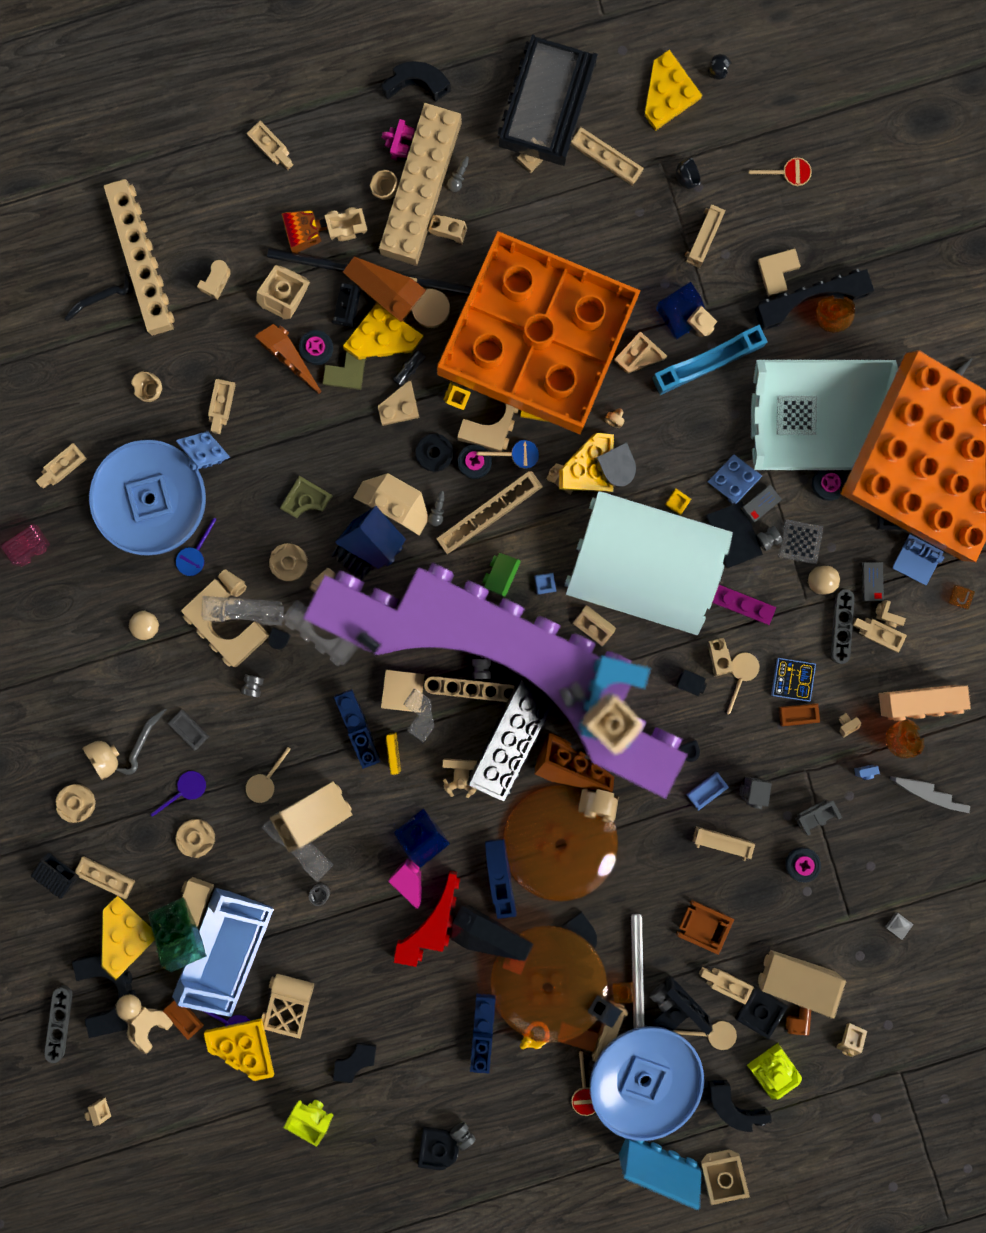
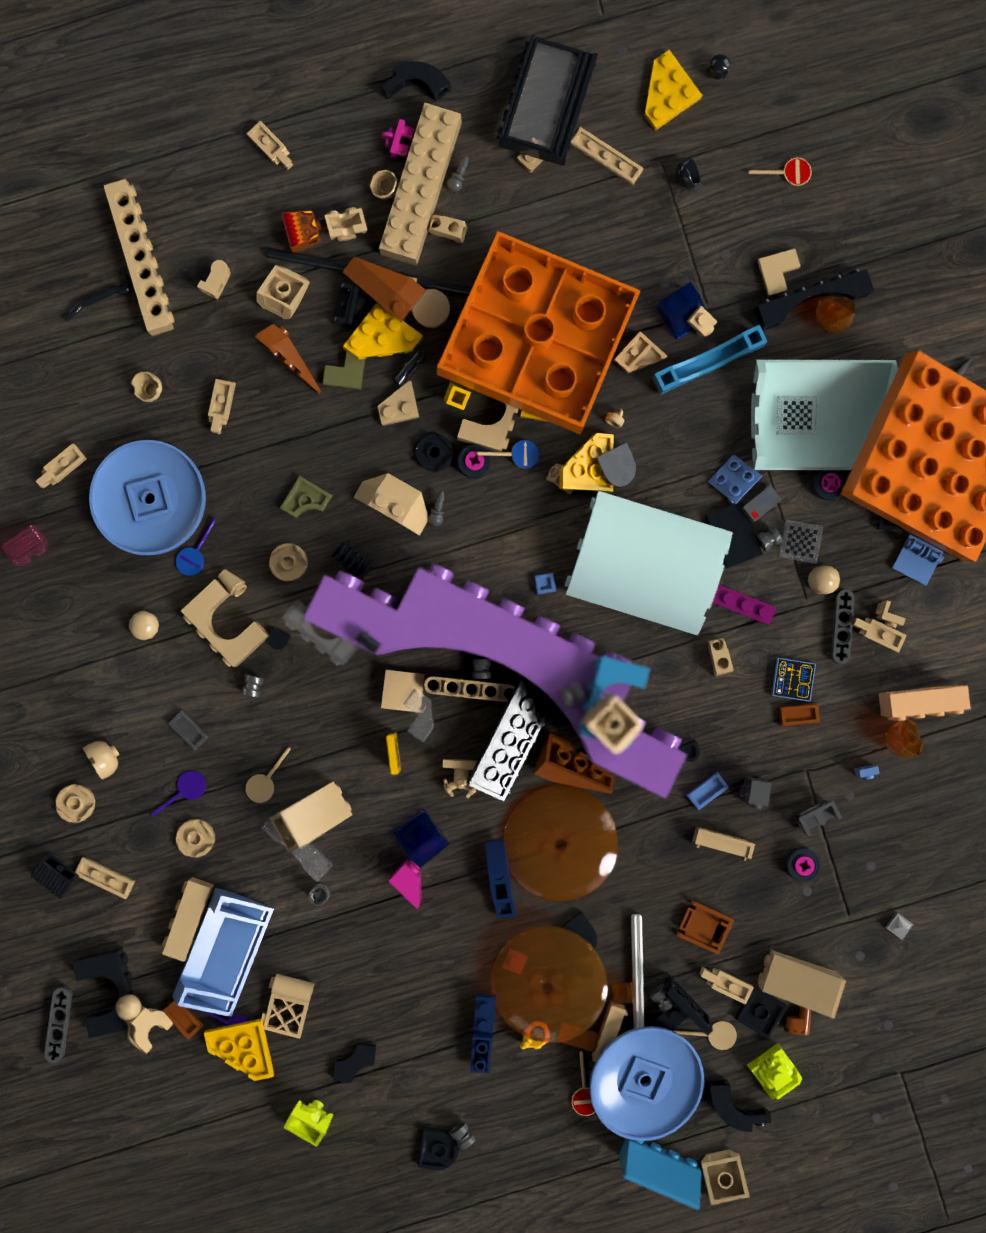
(98, 1112): tan tile -> none
(123, 937): yellow plate -> none
(139, 743): dark grey piece -> none
(176, 935): clear green slope -> none
(202, 450): medium blue hinge -> none
(233, 608): clear arch -> none
(311, 342): black wheel -> none
(317, 581): tan cone -> none
(357, 728): dark blue slope -> none
(372, 538): dark blue slope -> none
(432, 931): red arch -> none
(485, 935): black wedge -> none
(490, 512): tan slope -> none
(501, 575): bright green slope -> none
(594, 625): tan slope -> none
(598, 803): tan cylinder -> none
(605, 1011): black brick -> none
(678, 502): yellow tile -> none
(691, 682): black brick -> none
(705, 236): tan container -> none
(745, 669): tan piece -> none
(848, 725): tan tile -> none
(852, 1040): tan bracket -> none
(872, 581): dark grey tile -> none
(926, 792): light grey slope -> none
(961, 597): clear orange tile -> none

